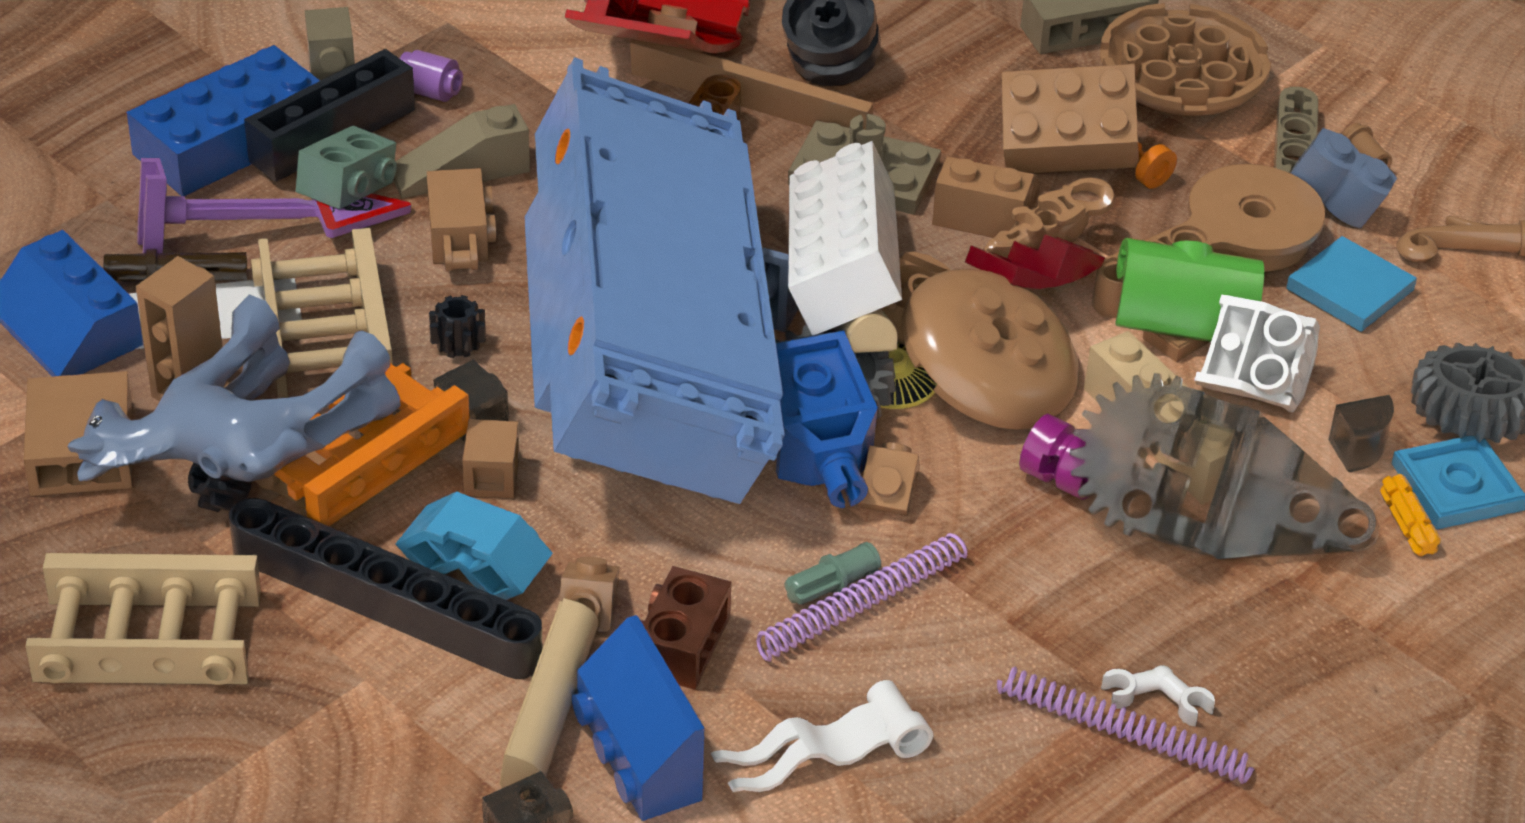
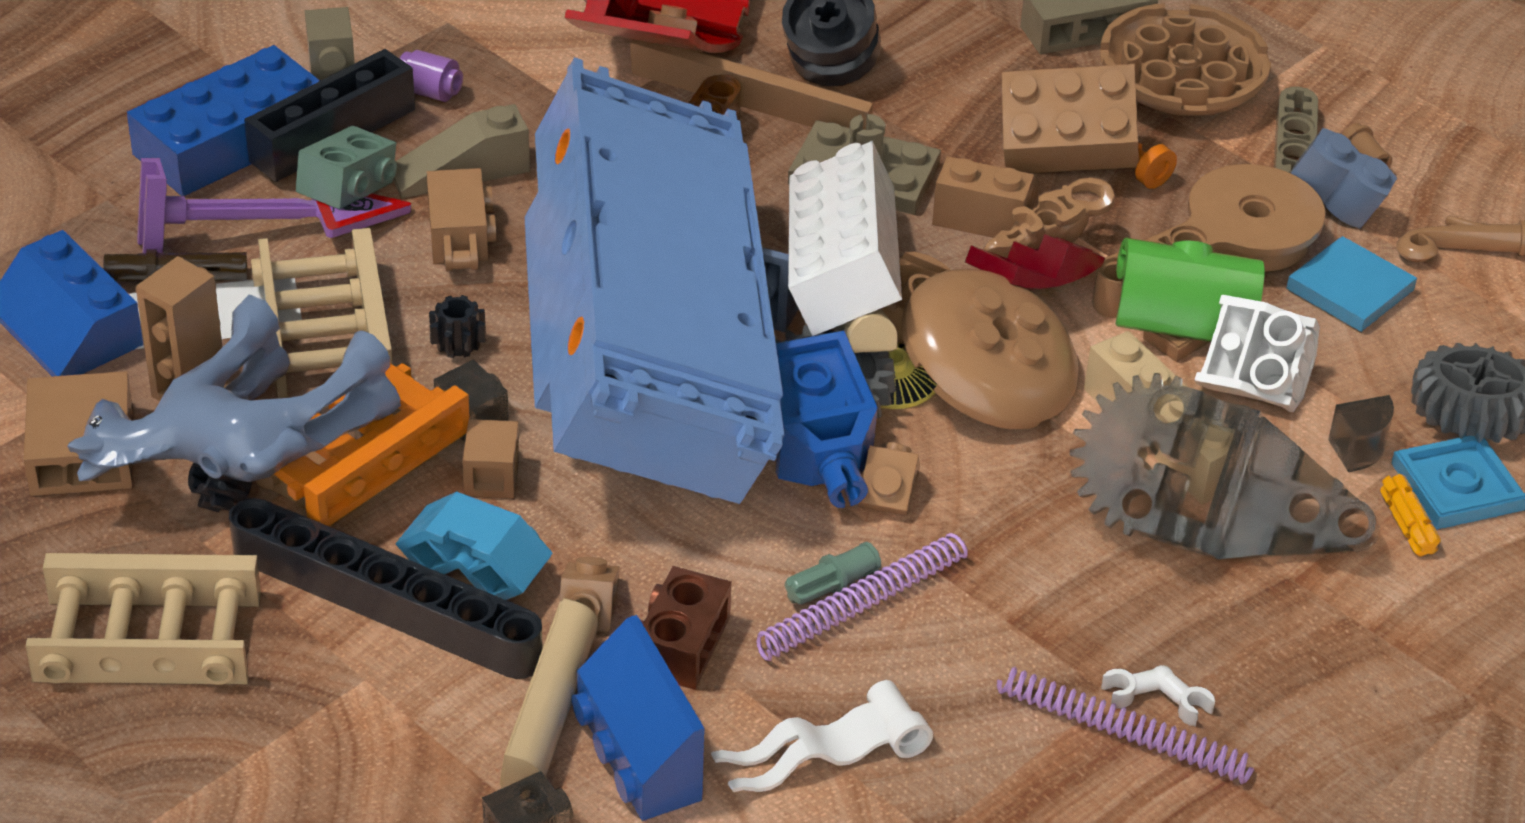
(1048, 451): magenta wheel -> none

